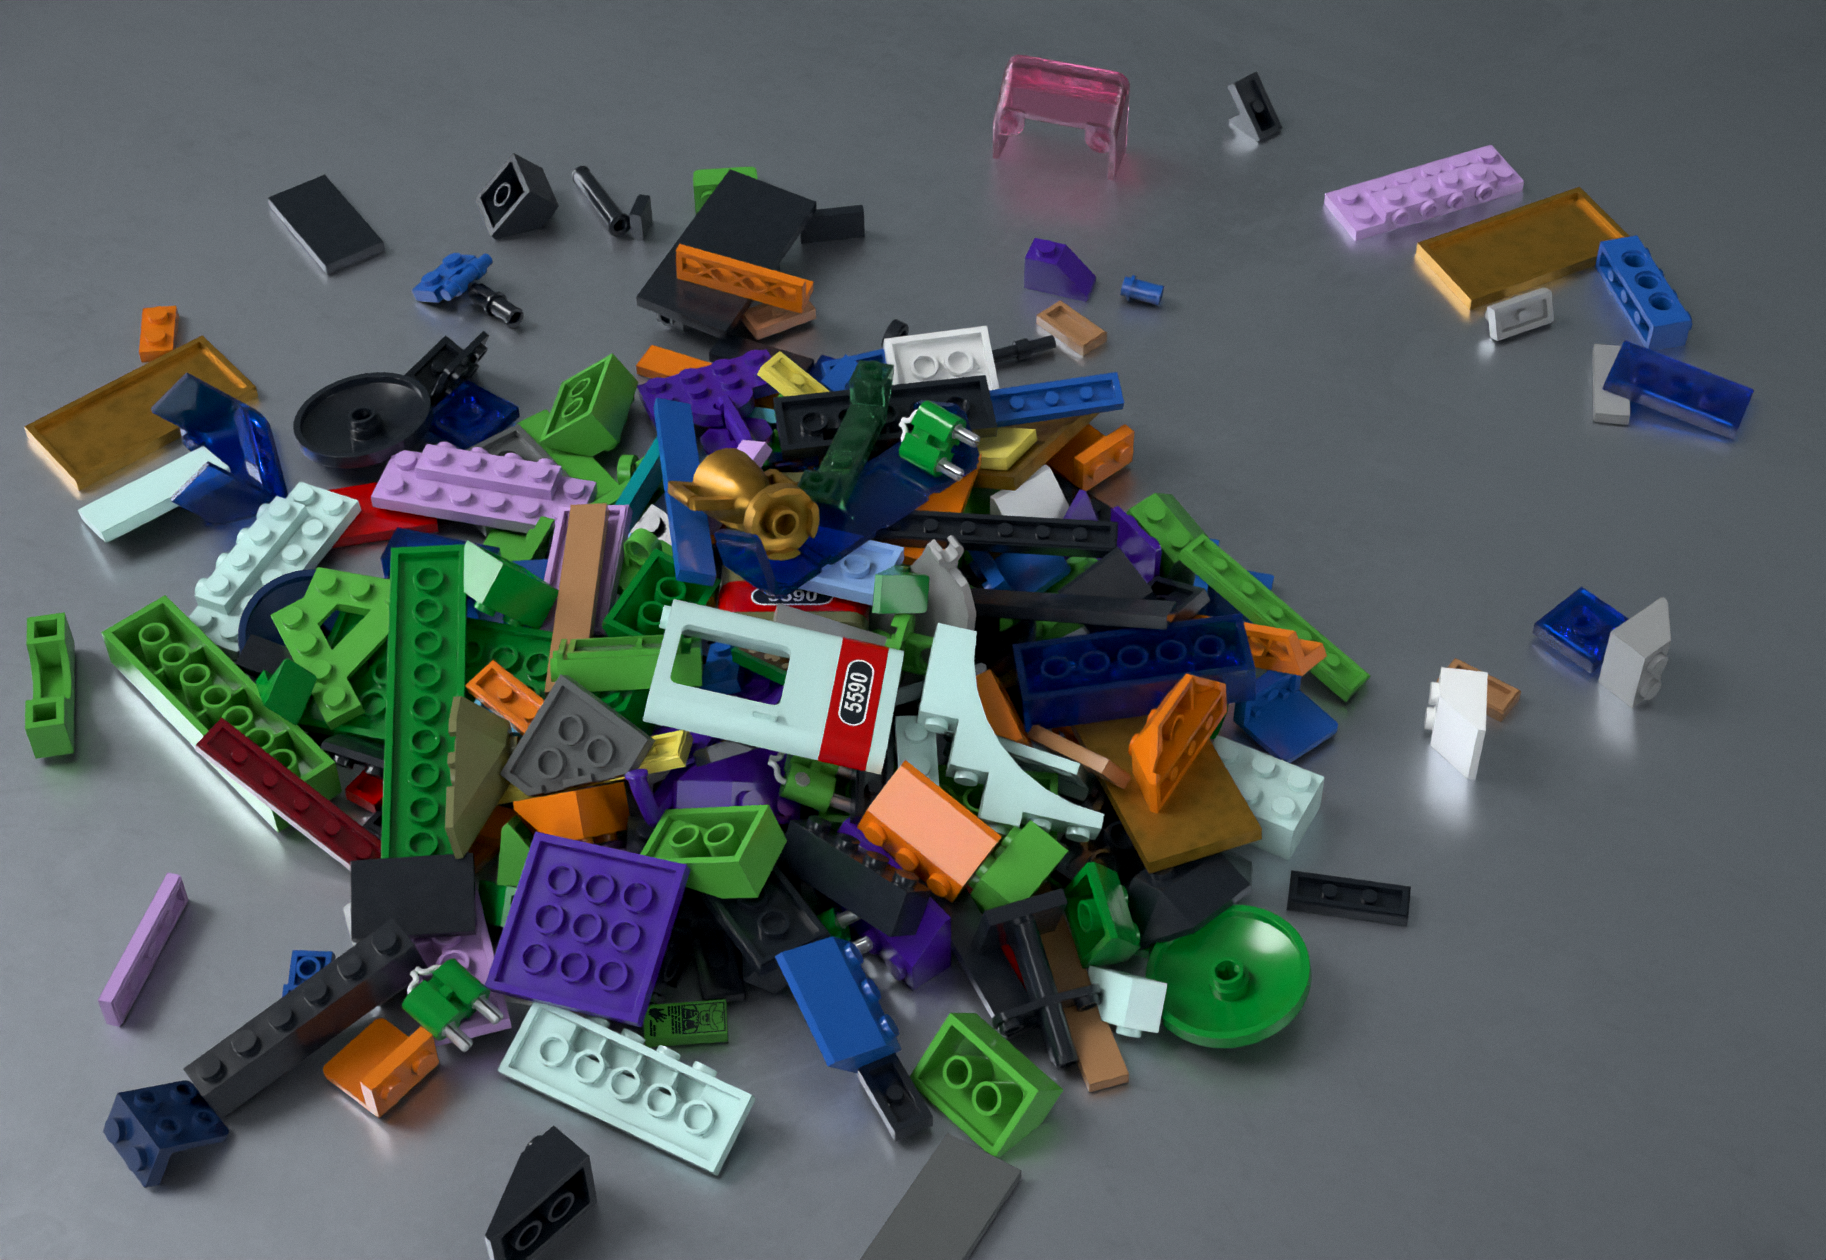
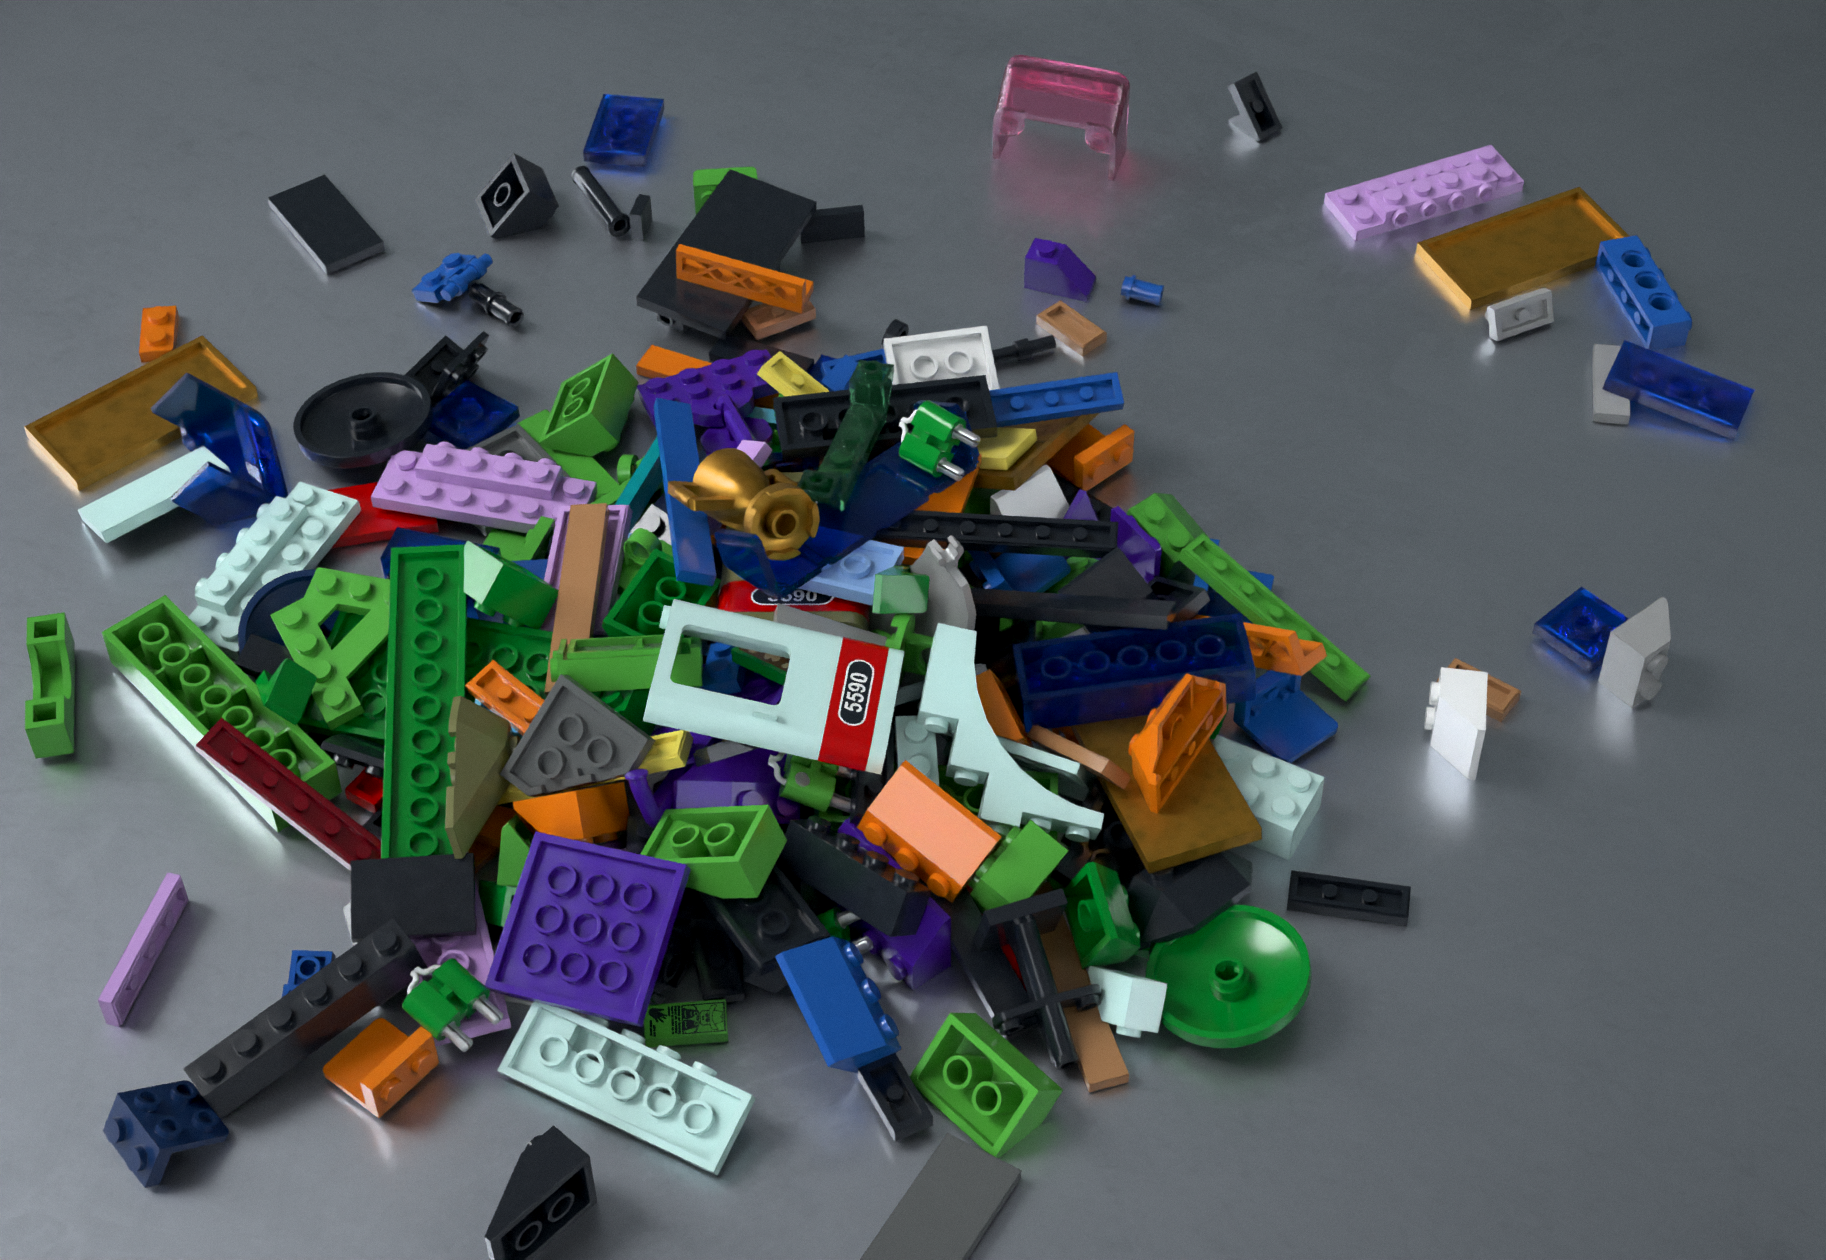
(623, 130): none -> clear blue plate

